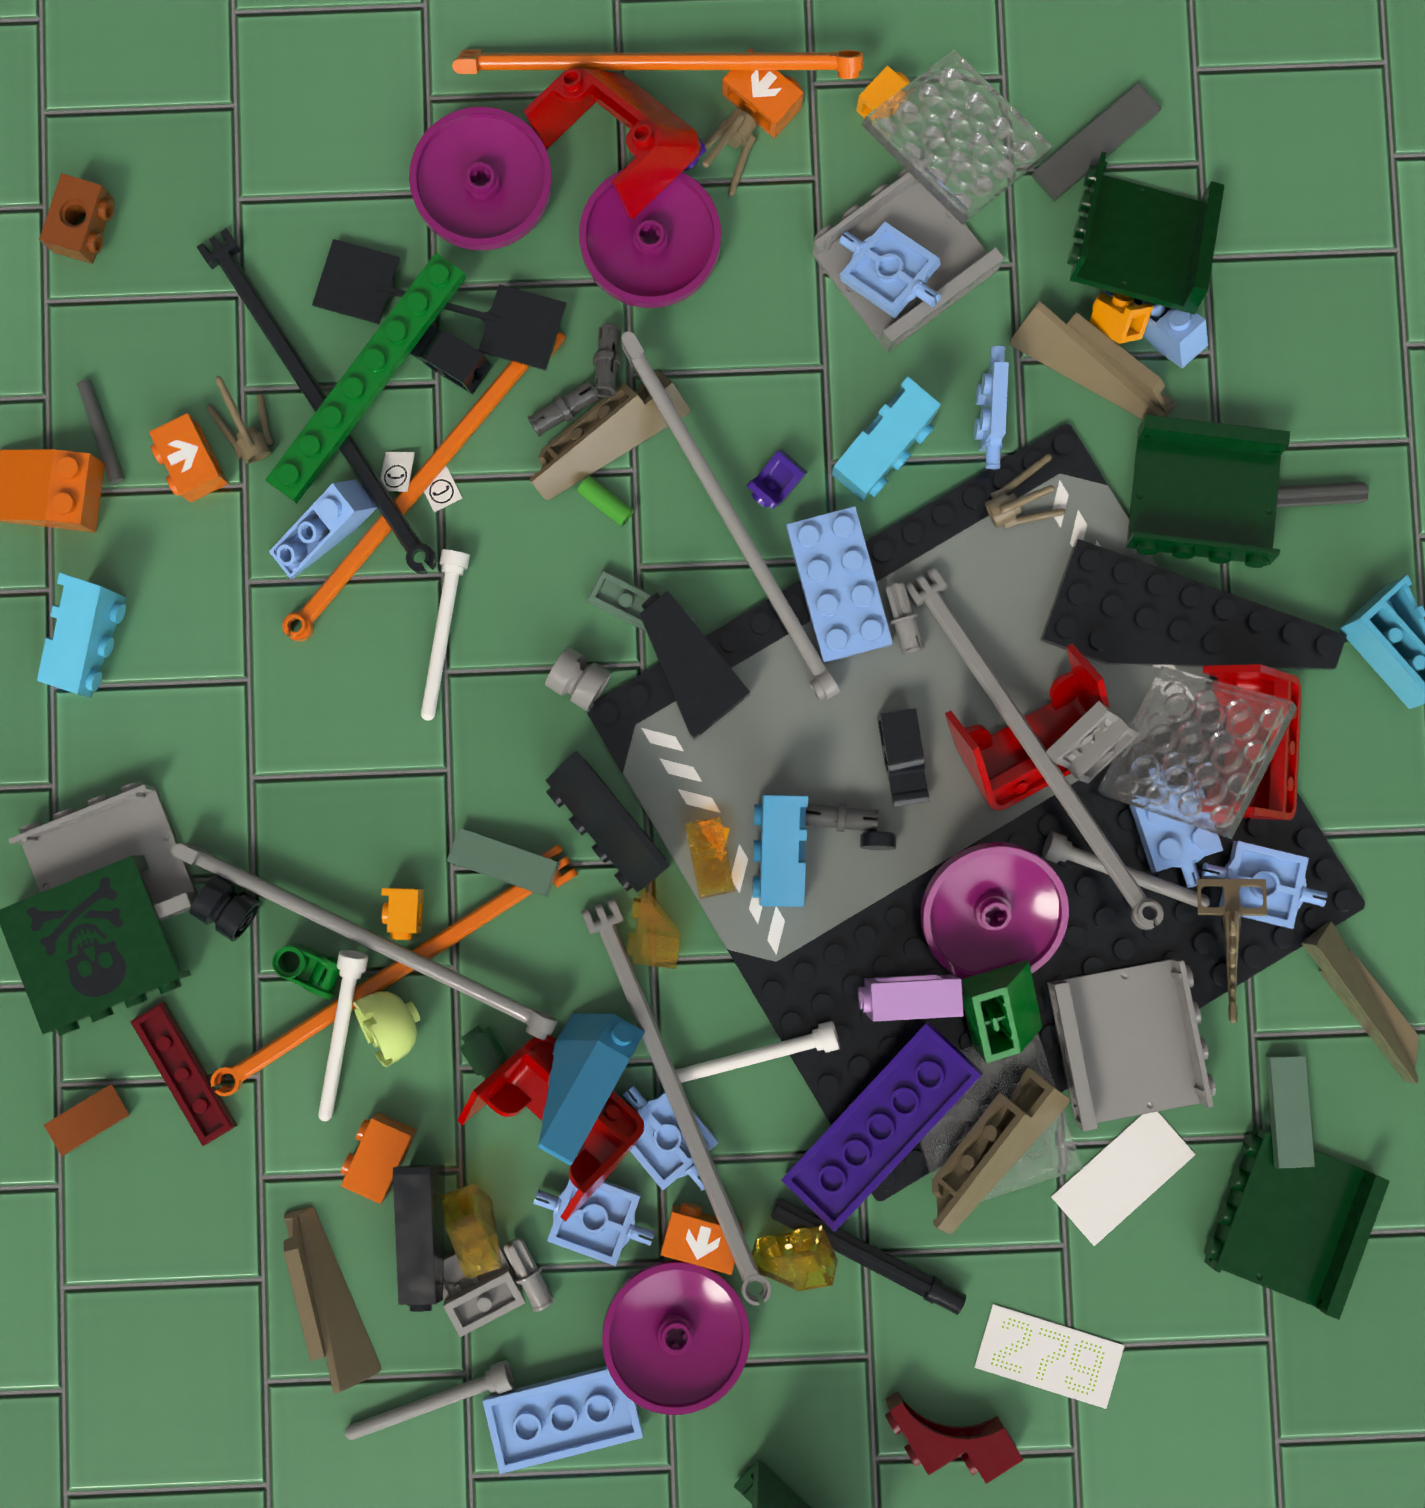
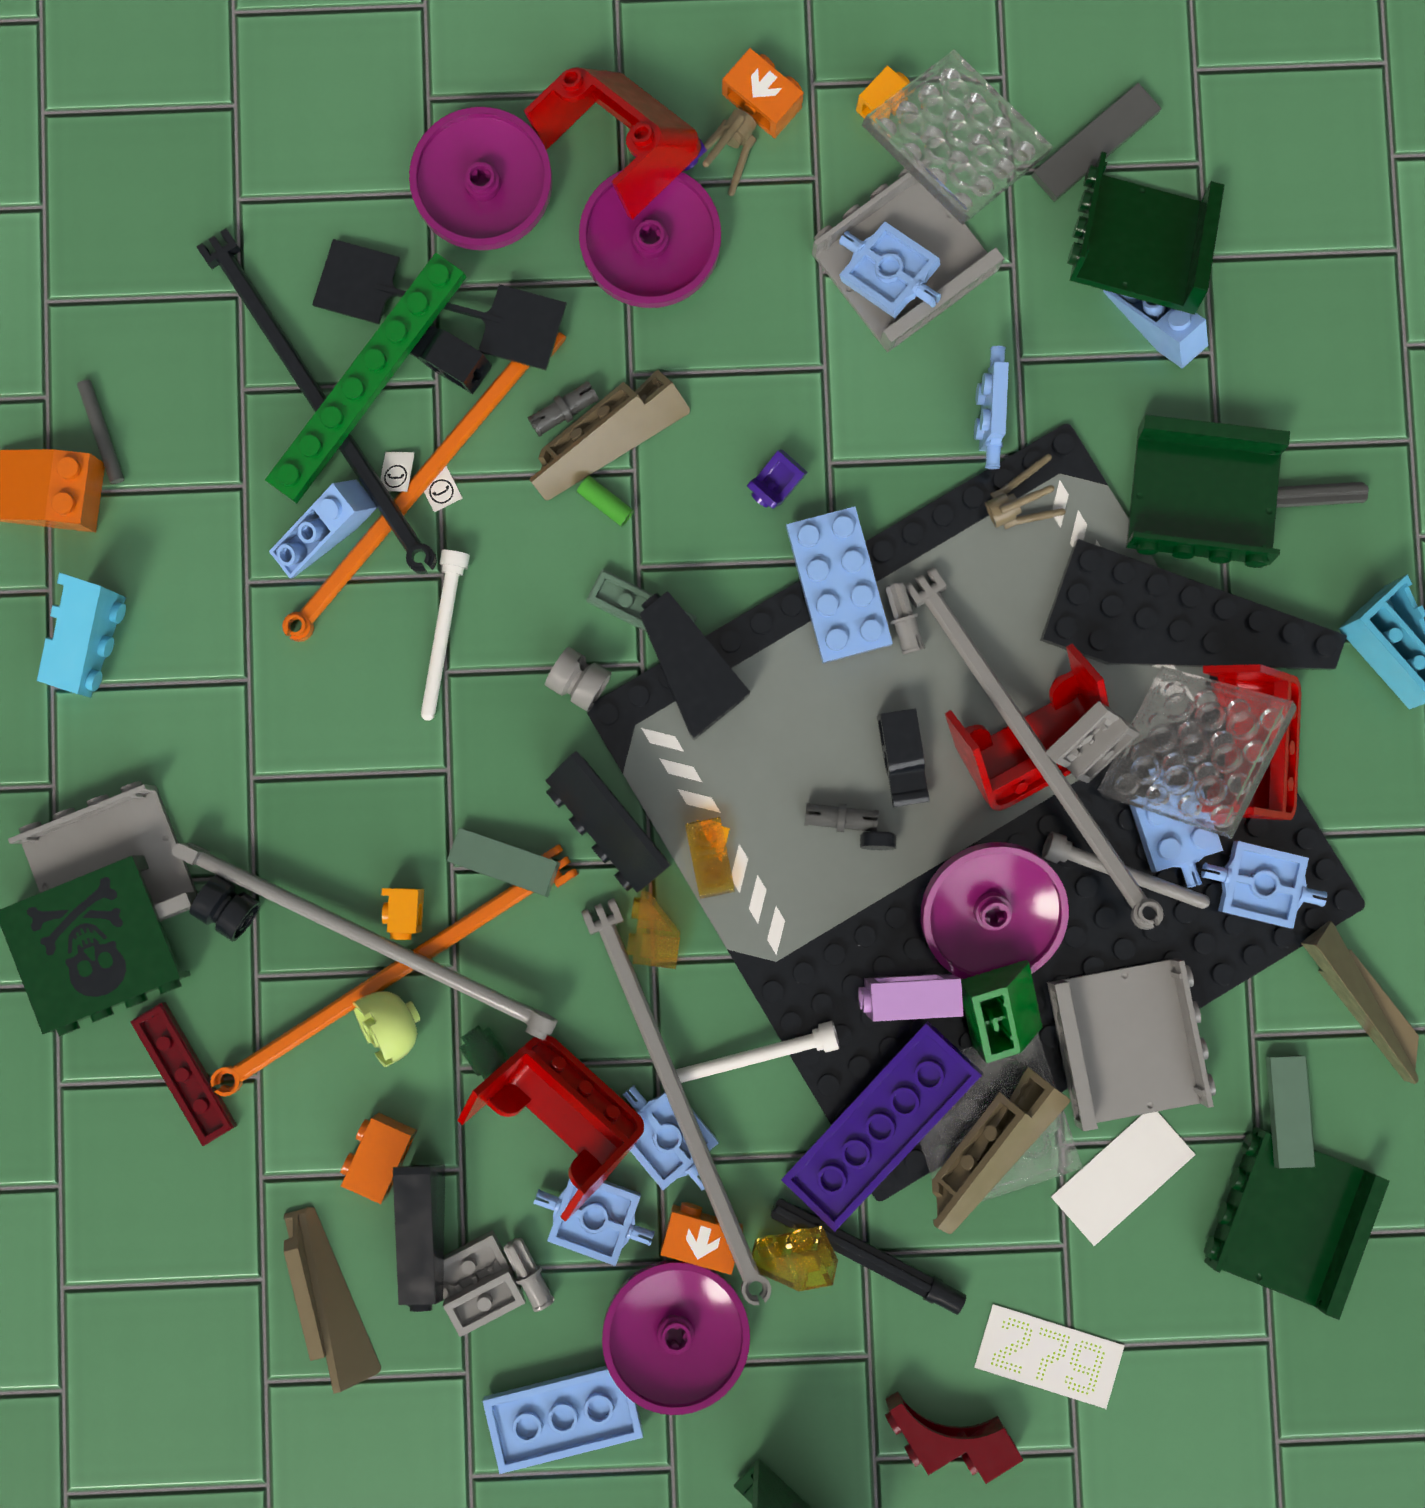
(70, 201): dark orange brick -> none
(86, 1120): dark orange slope -> none
(187, 458): orange brick -> none
(251, 444): dark tan plant -> none
(310, 971): green piece -> none
(351, 967): white piece -> none
(472, 1230): clear yellow slope -> none
(497, 1378): light grey piece -> none
(583, 1074): dark azure wedge -> none
(607, 361): dark grey pin -> none
(780, 850): dark azure wedge -> none
(823, 683): light grey hinge -> none
(846, 62): orange hinge -> none
(887, 441): medium azure wedge -> none
(1092, 361): dark tan wedge -> none
(1120, 317): light orange brick -> none
(1232, 918): dark tan piece -> none

